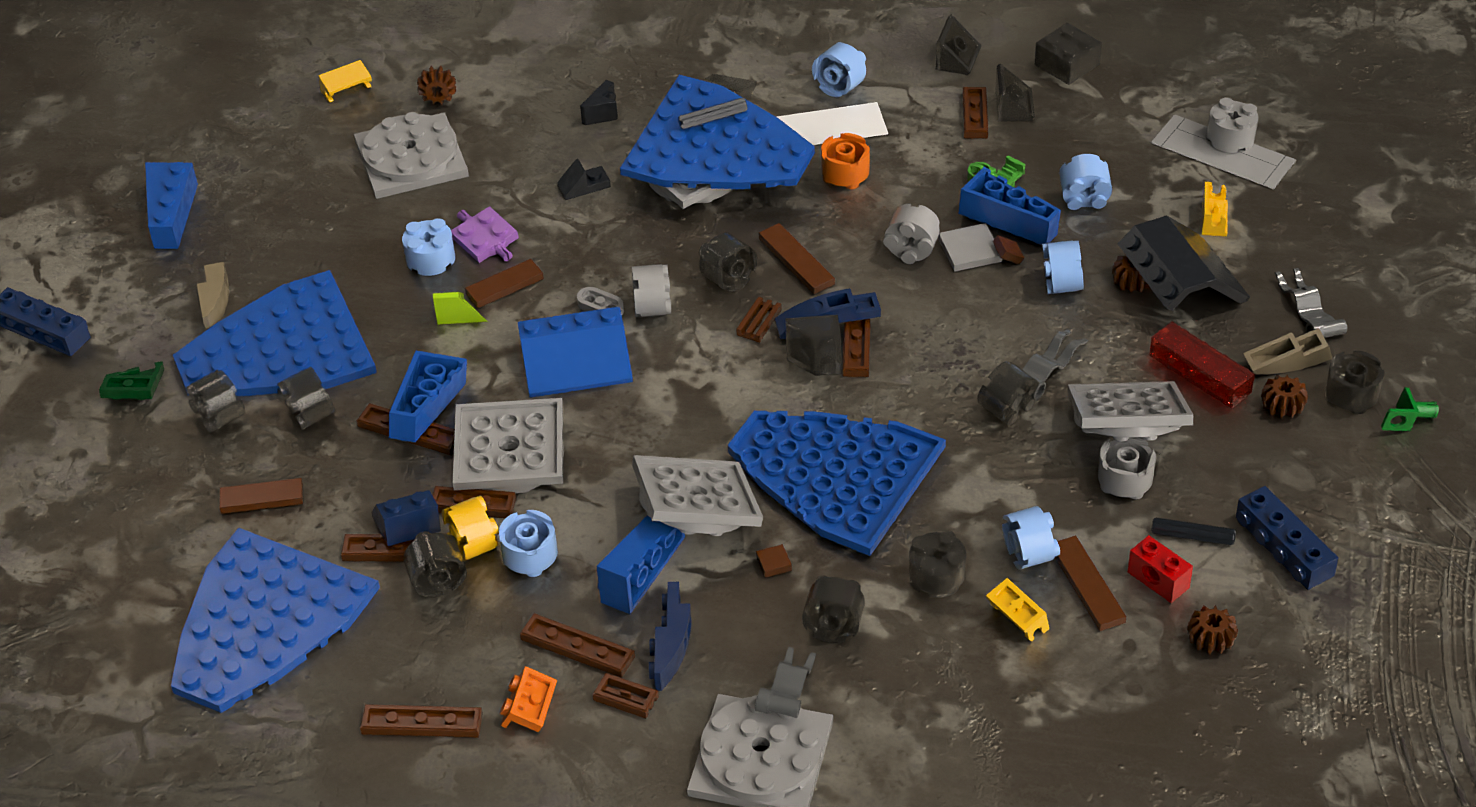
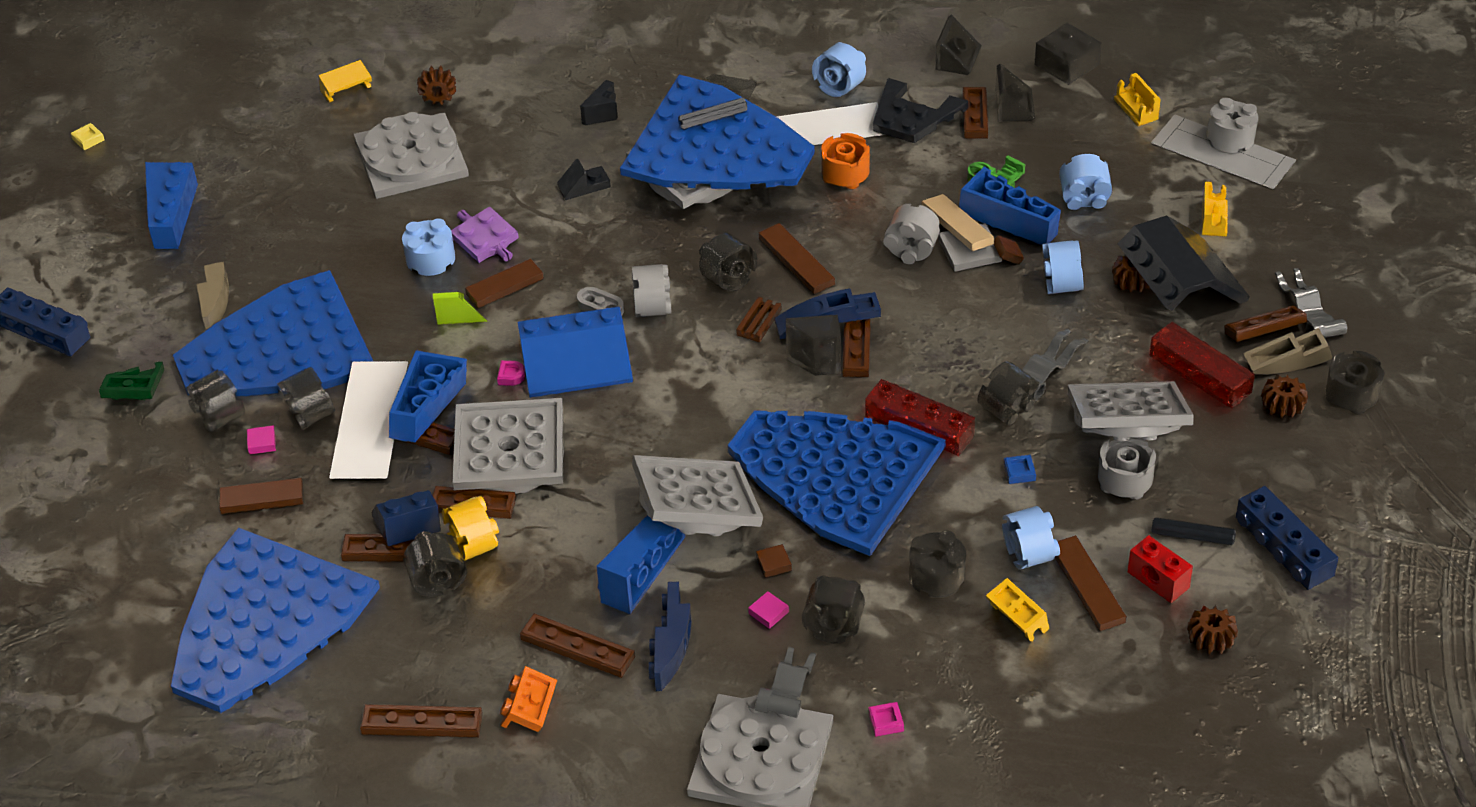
(87, 136): none -> light yellow tile
(261, 440): none -> dark pink tile
(363, 434): none -> white sticker
(511, 373): none -> dark pink tile
(528, 542): light blue brick -> none
(622, 698): reddish brown tile -> none
(768, 609): none -> dark pink tile
(886, 719): none -> dark pink tile
(896, 403): none -> clear red brick
(908, 119): none -> black wing
(959, 223): none -> tan tile
(1019, 469): none -> blue tile
(1138, 100): none -> yellow hinge
(1265, 323): none -> reddish brown tile
(1409, 410): green bracket -> none

